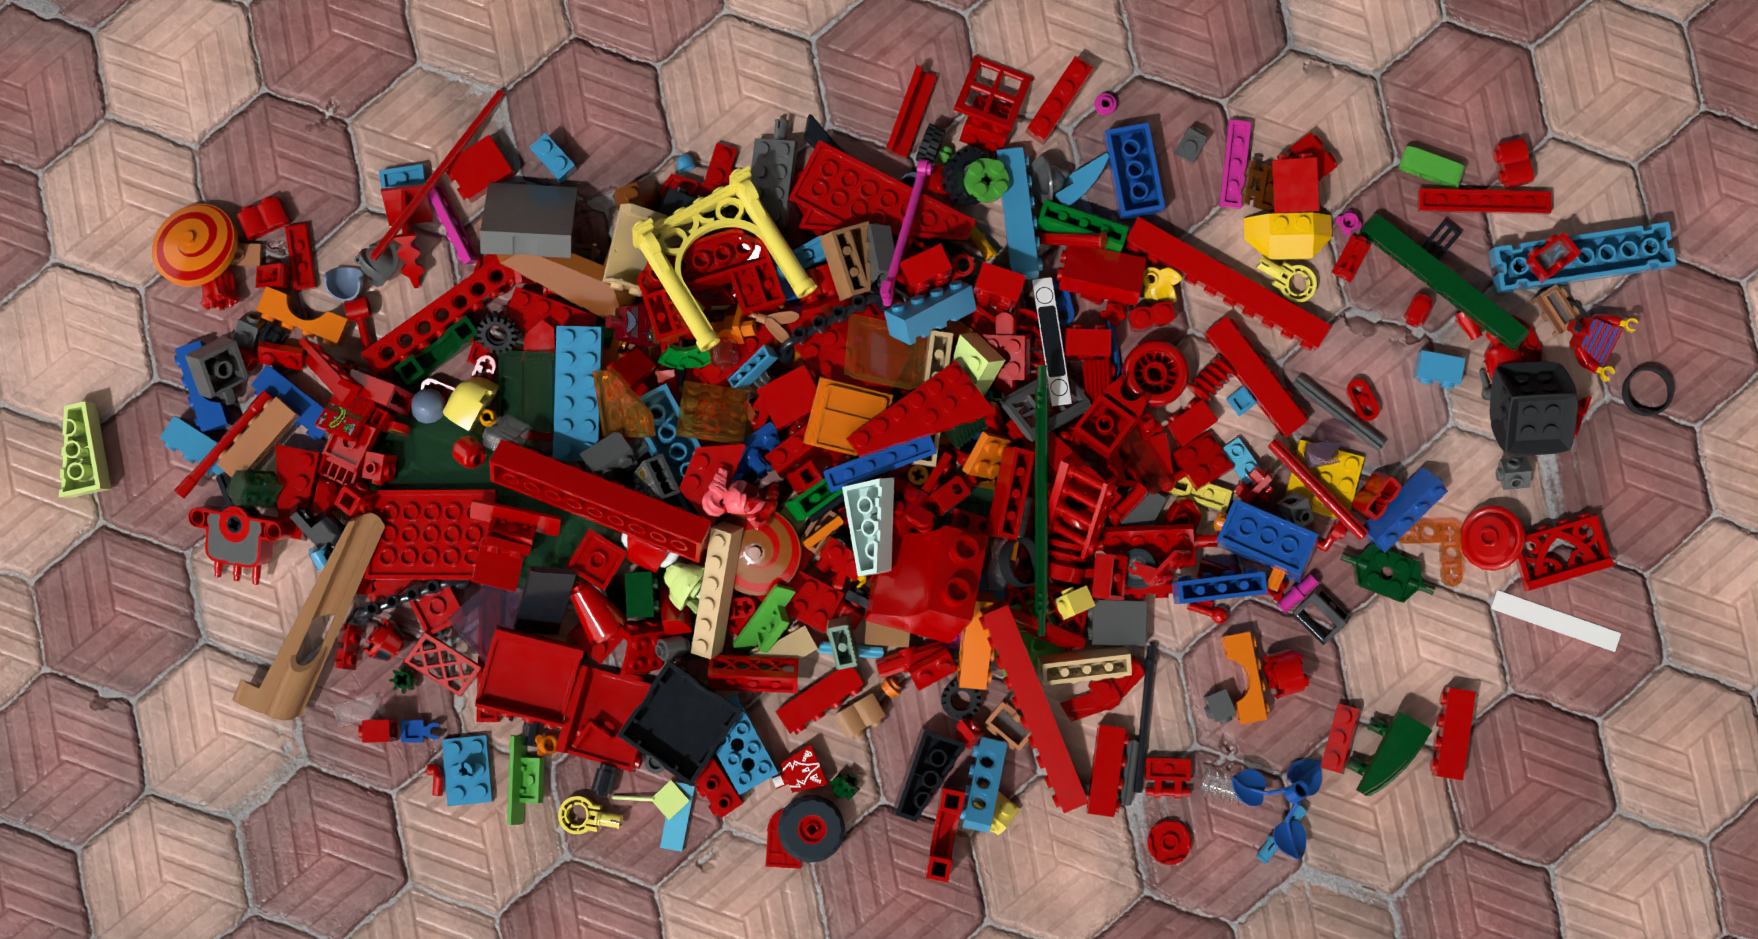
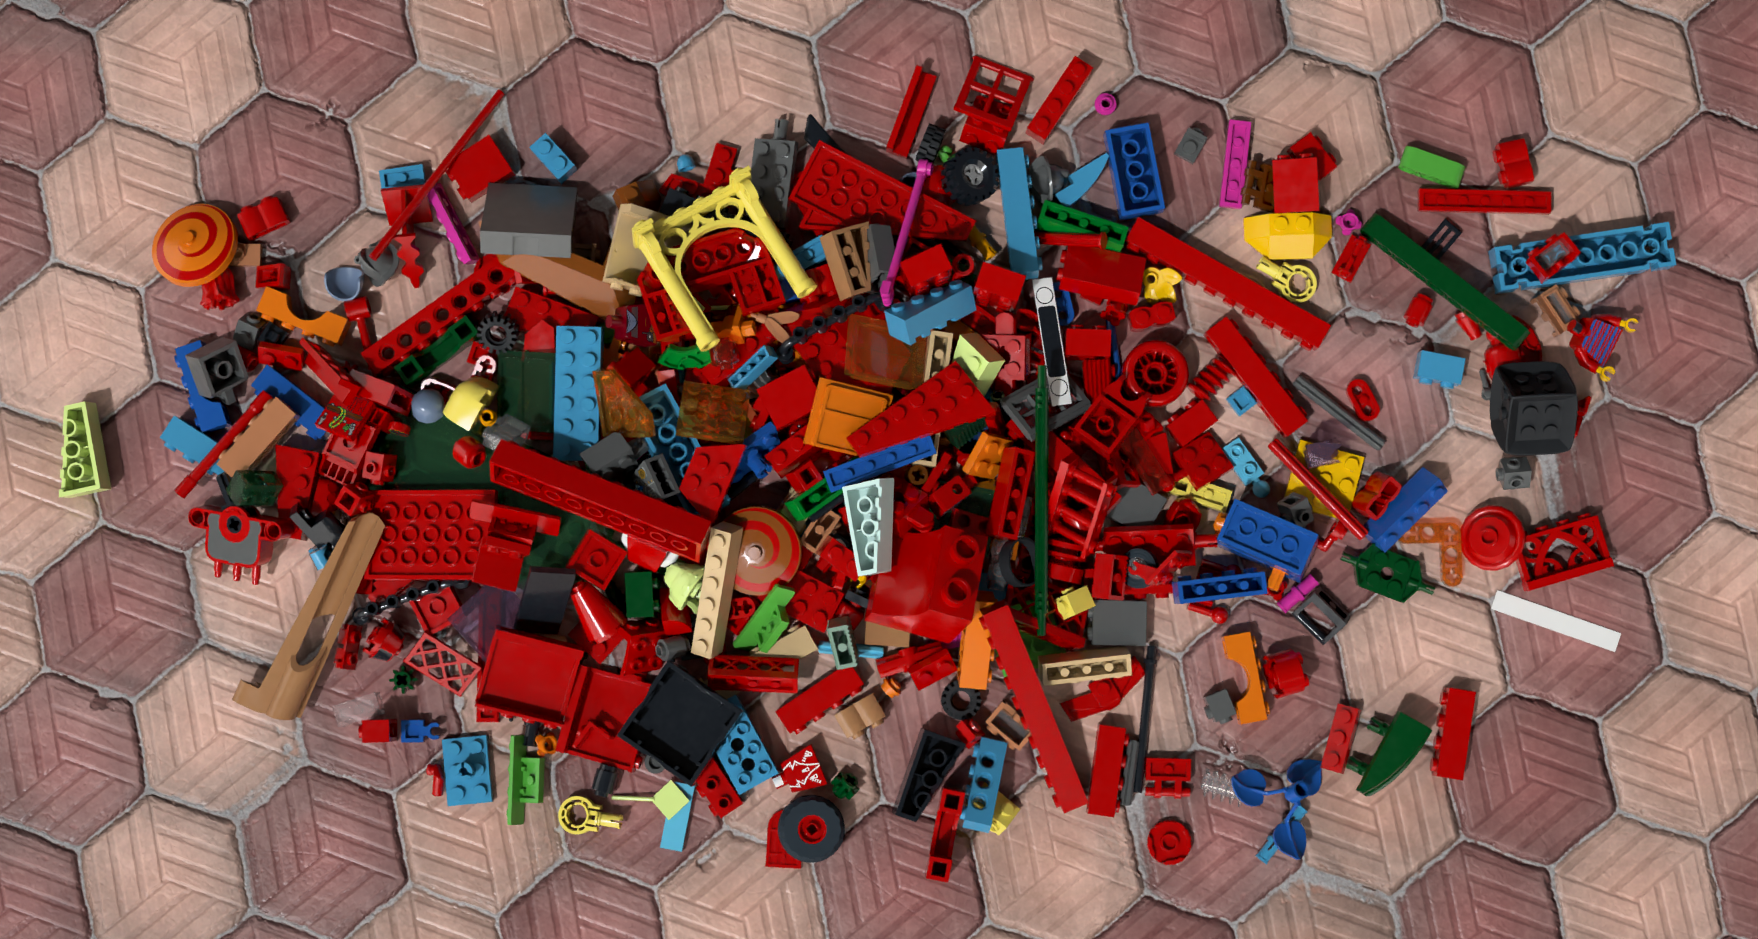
(300, 257): red tile -> none
(740, 499): hair -> none
(823, 532): orange tile -> none
(995, 171): bright green plate -> none
(1131, 501): red plate -> none
(1261, 480): red hips -> none
(1670, 390): black tyre -> none

